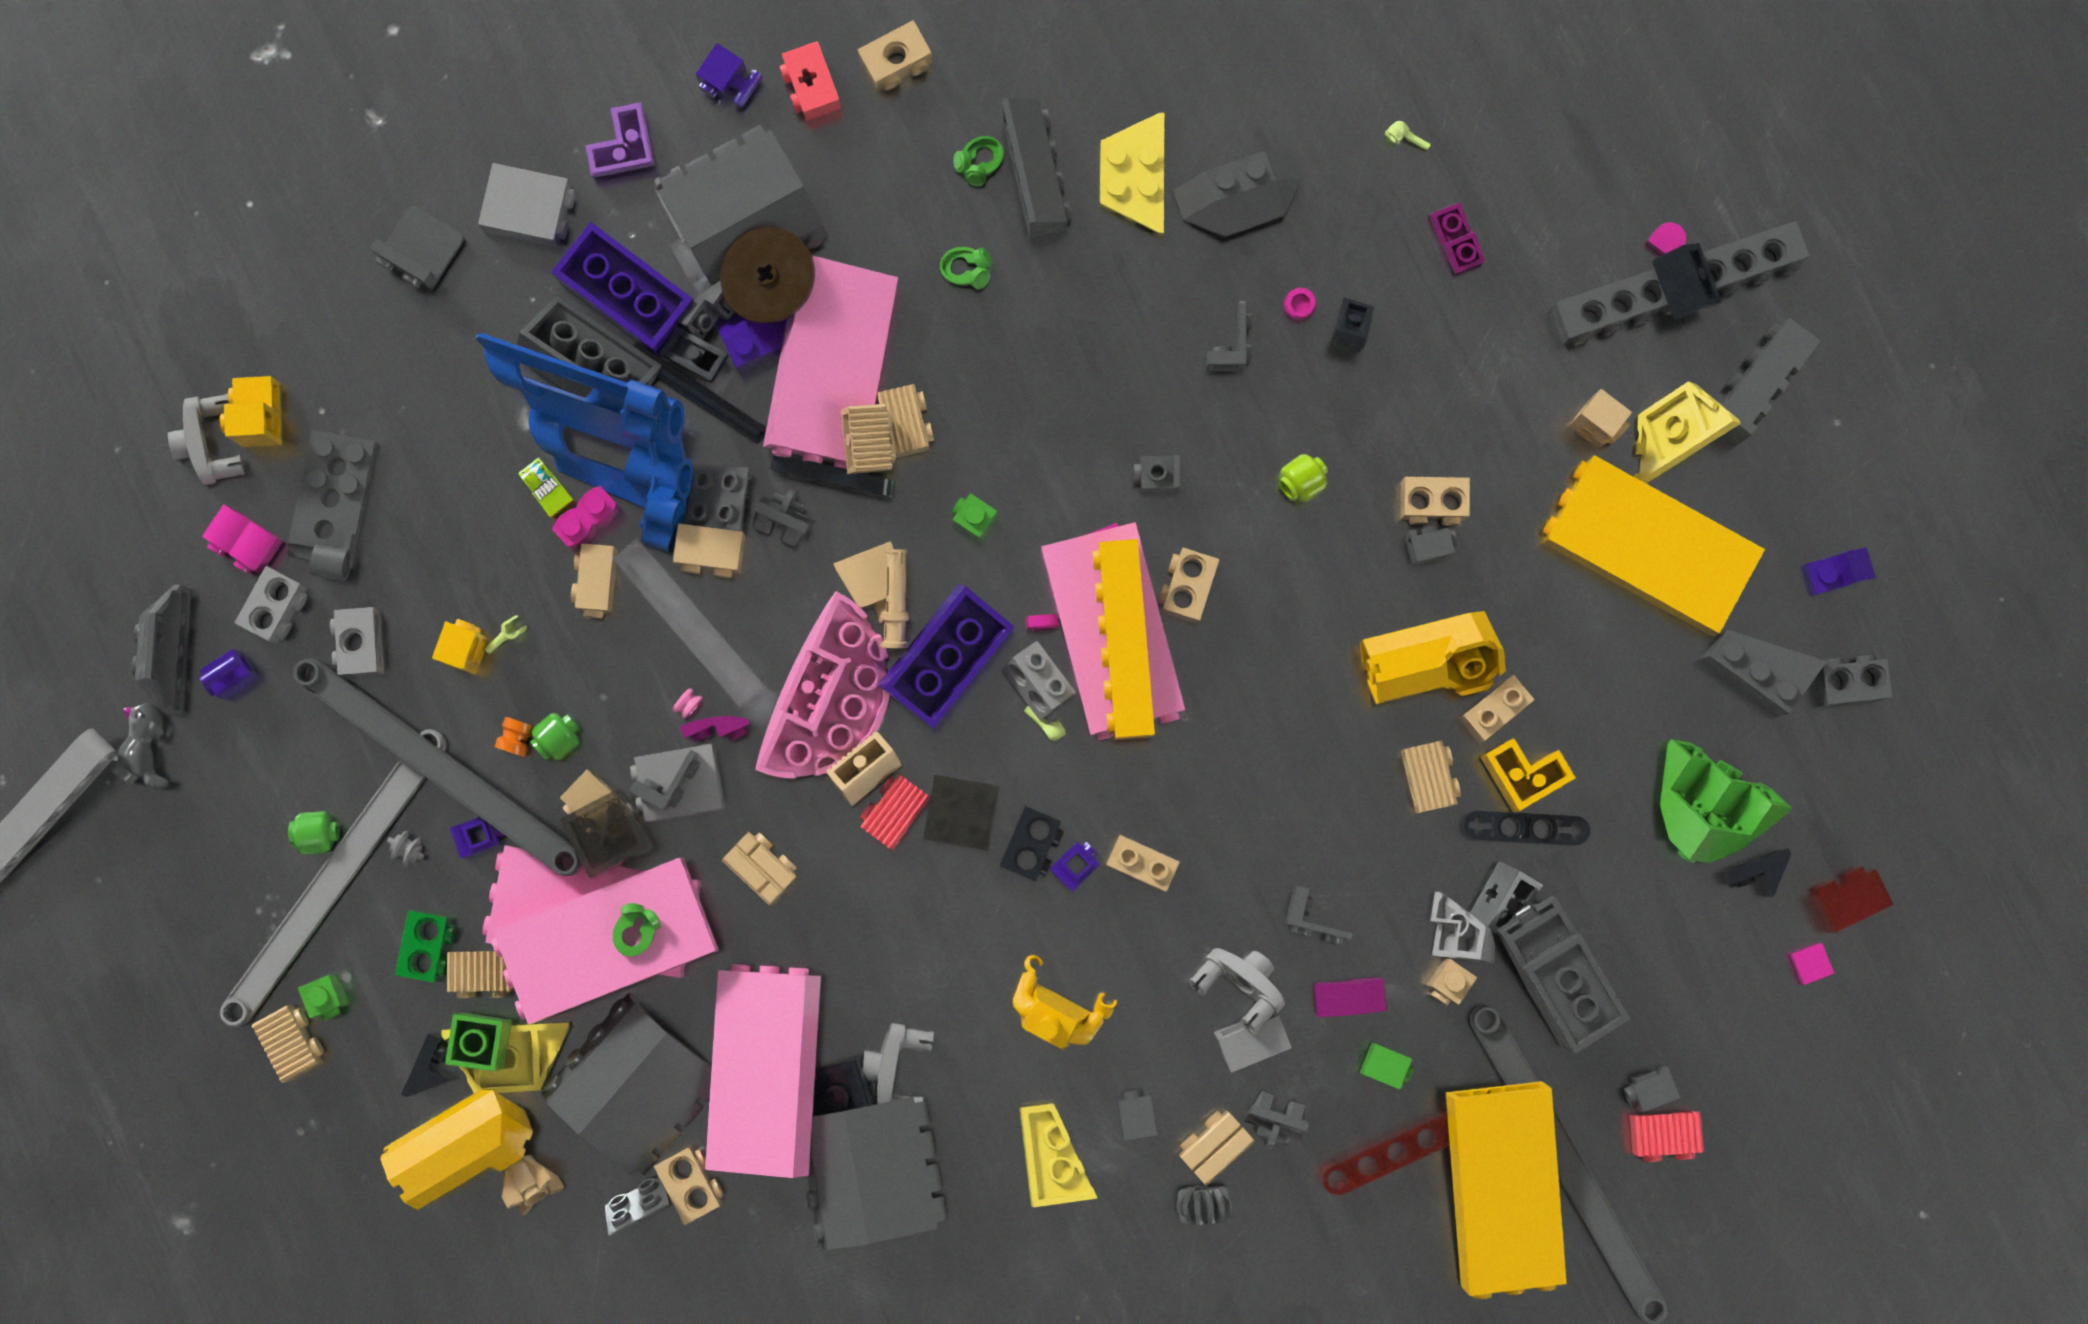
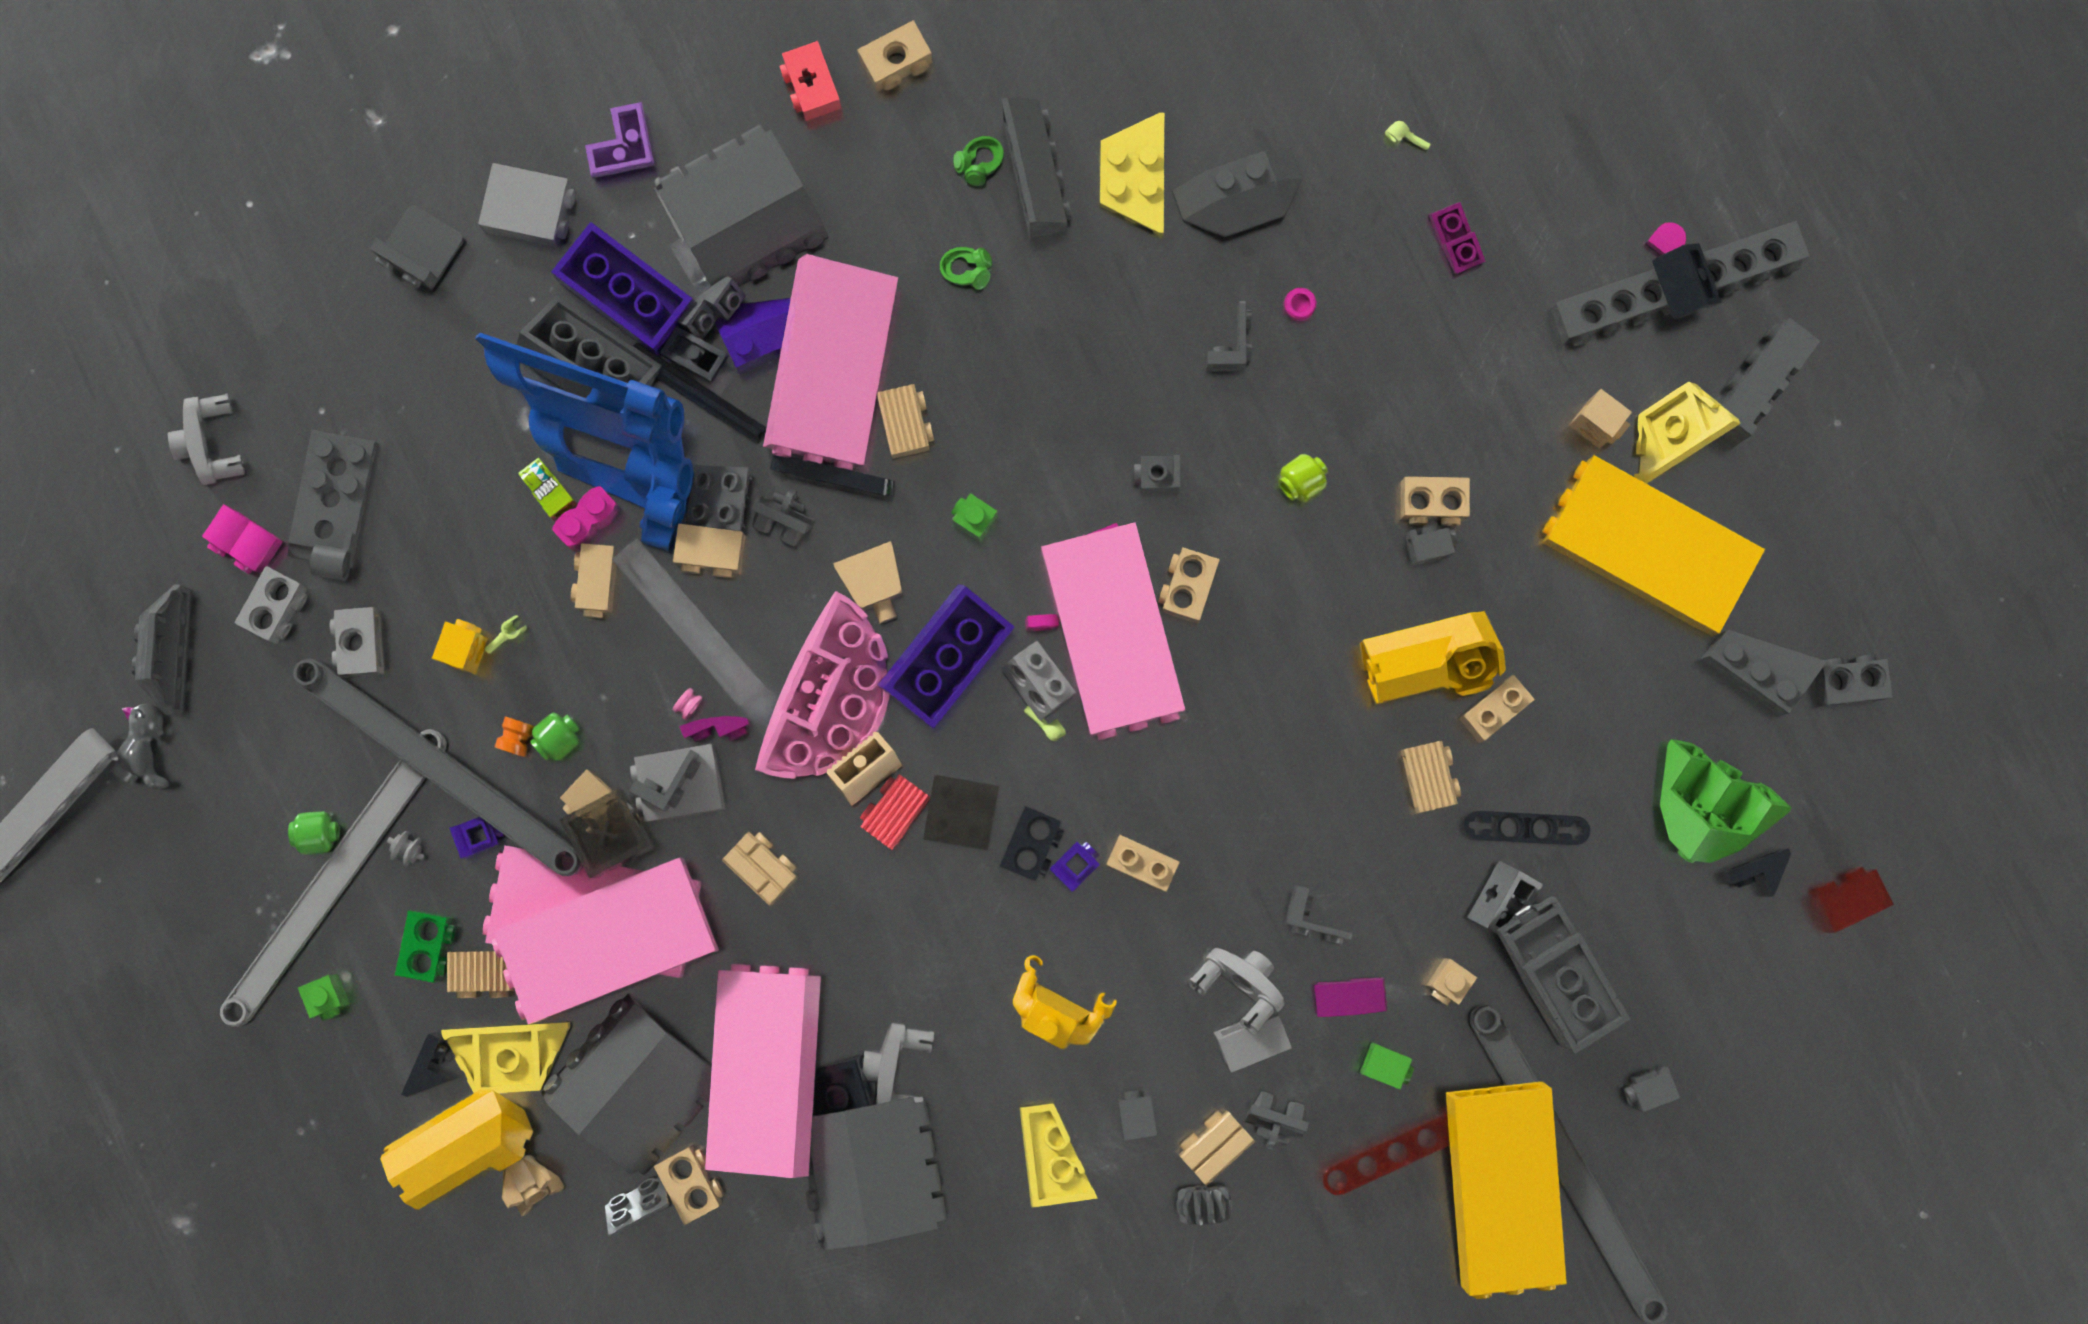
(227, 674): dark purple brick -> none
(253, 412): yellow brick -> none
(288, 1042): tan brick -> none
(478, 1041): bright green head -> none
(650, 925): bright green piece -> none
(723, 73): dark purple brick -> none
(758, 297): dark brown piece -> none
(867, 438): tan brick -> none
(895, 616): tan pin -> none
(1125, 639): yellow brick -> none
(1352, 325): black slope -> none
(1460, 933): light grey slope -> none
(1521, 782): yellow brick -> none
(1666, 1135): coral brick -> none
(1811, 963): dark pink tile -> none
(1839, 571): dark purple slope -> none

